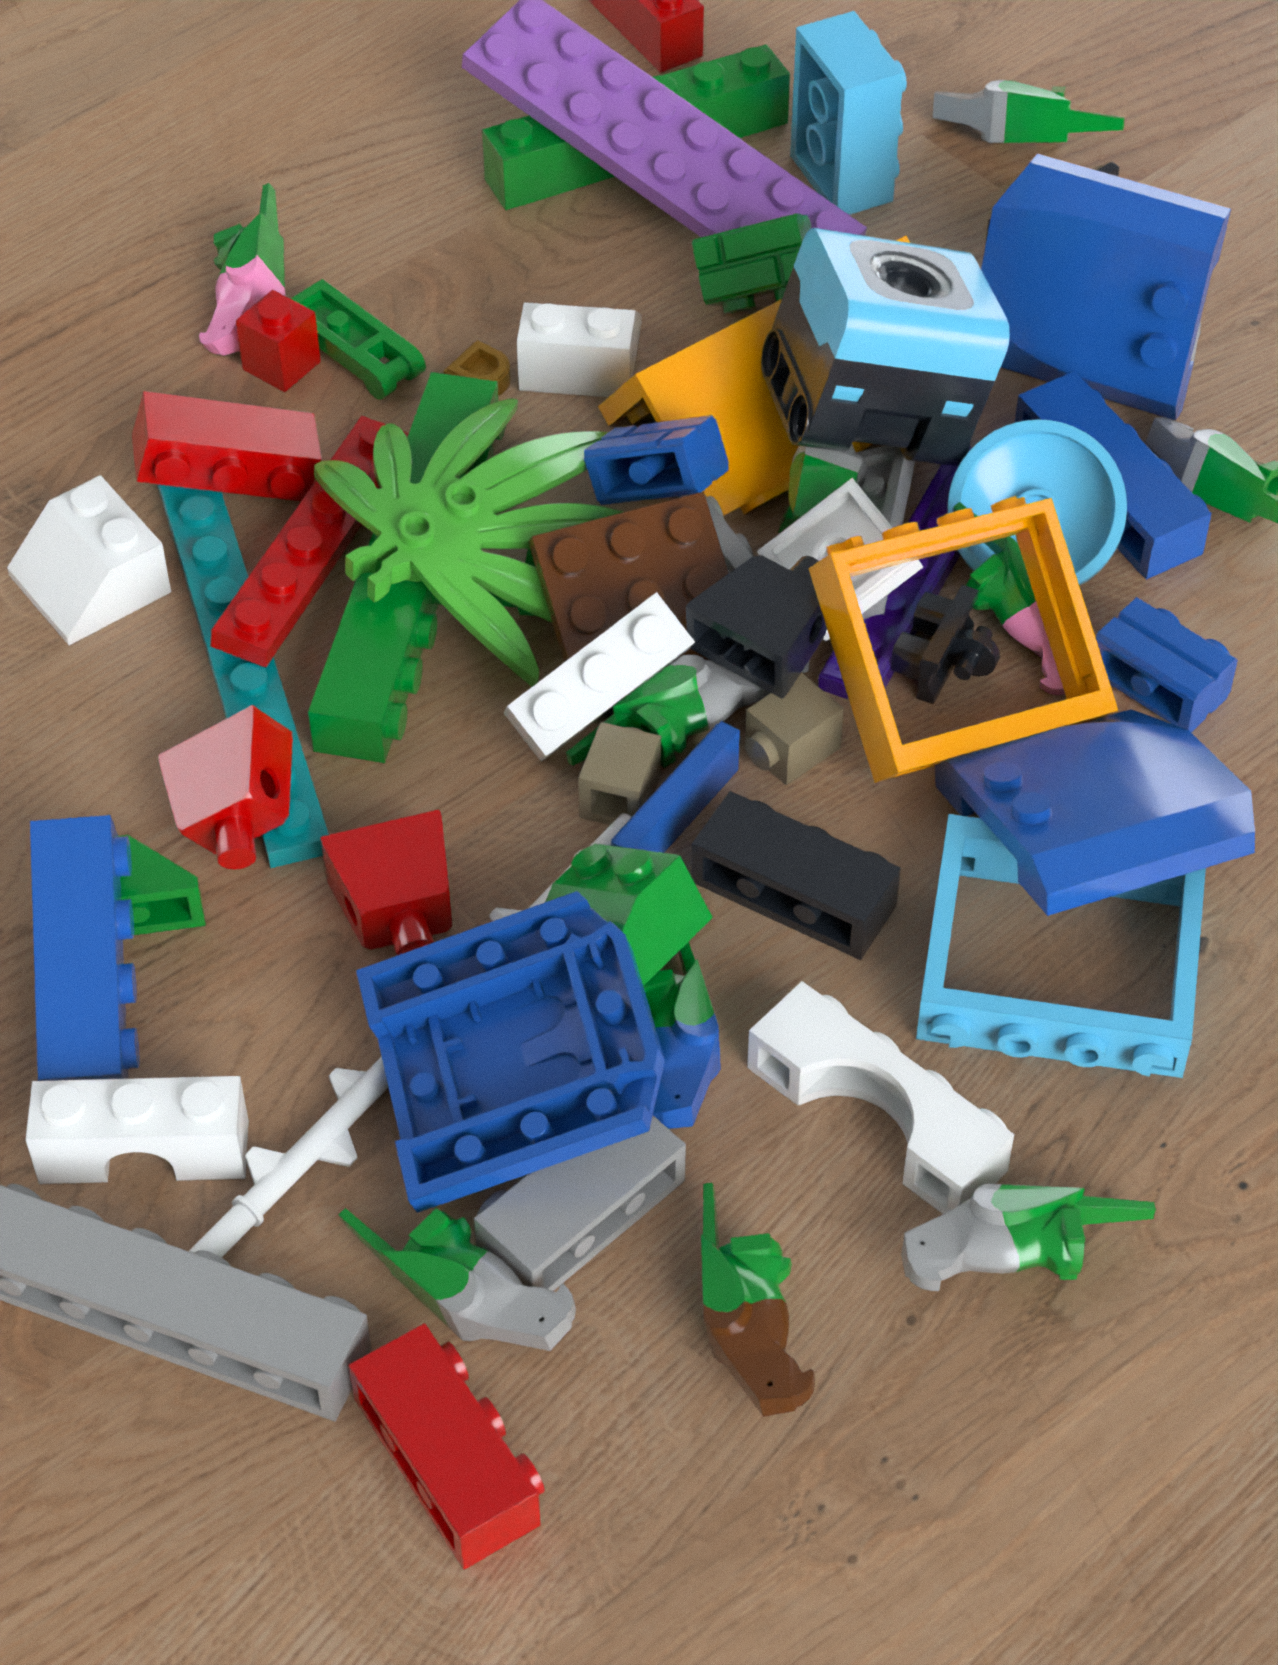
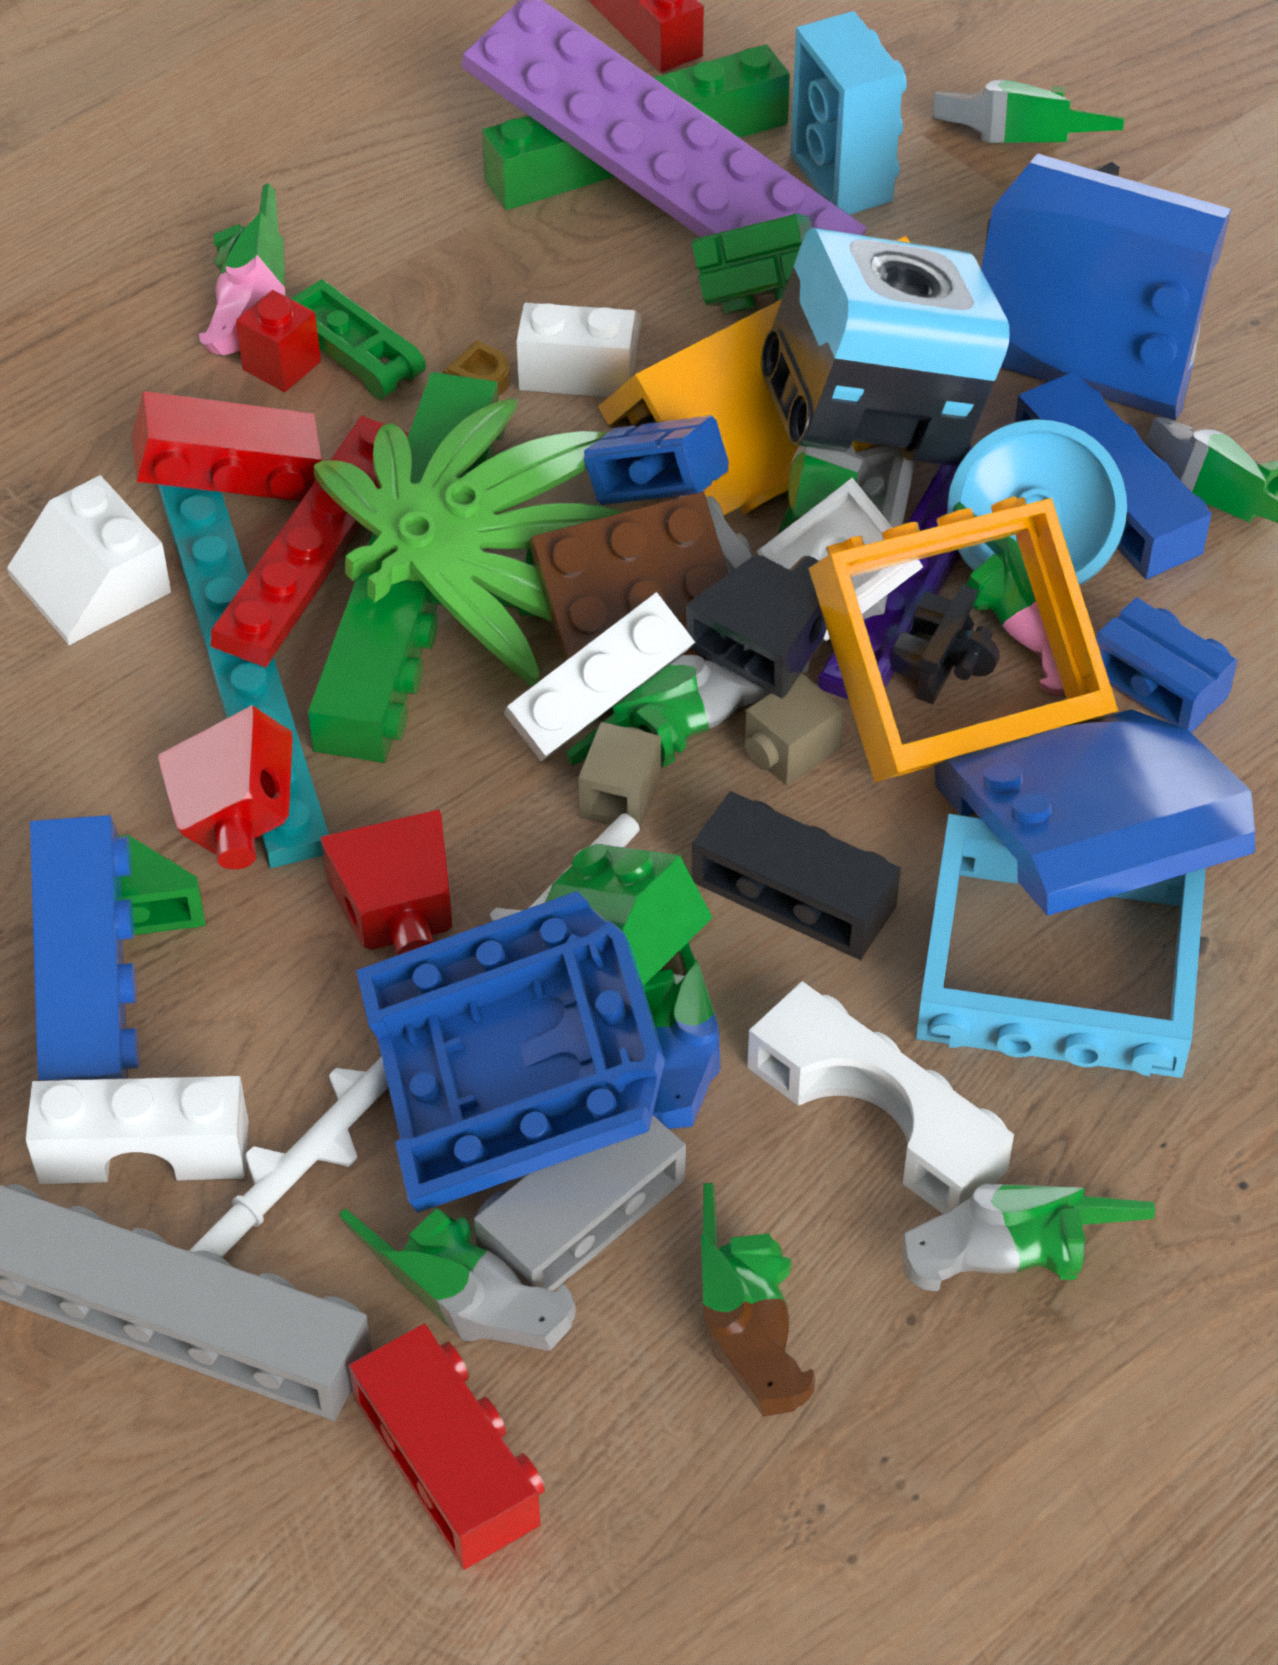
(683, 793): blue tile -> none

